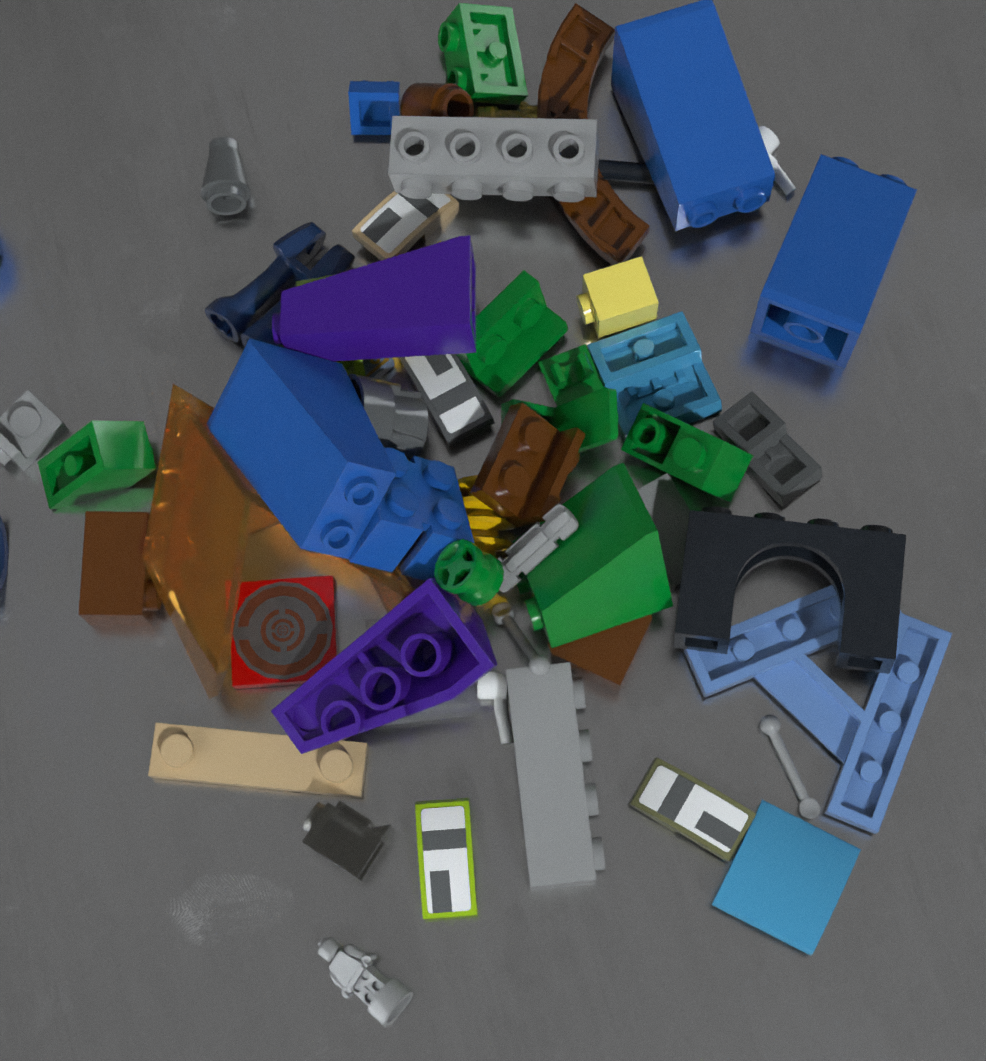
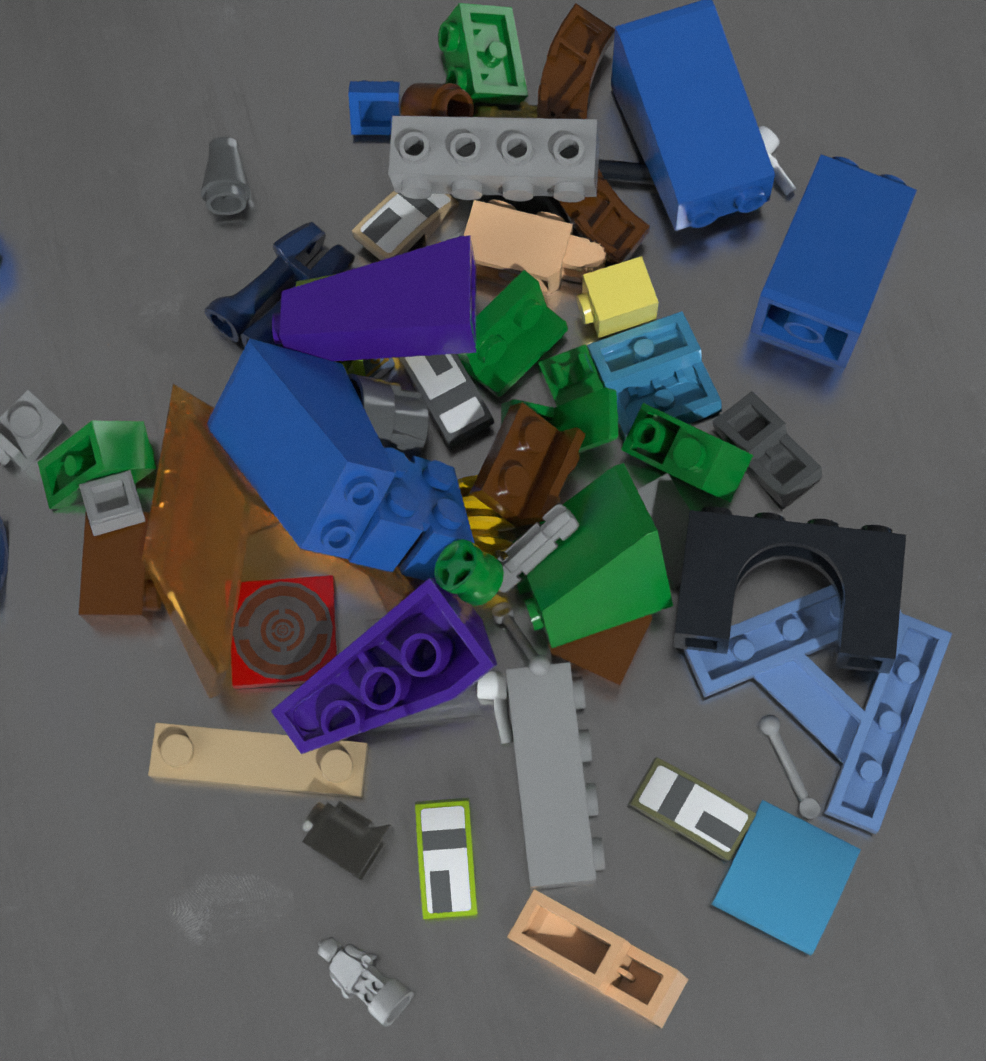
(112, 503): none -> light grey tile
(540, 244): none -> light nougat hinge
(598, 958): none -> light nougat slope

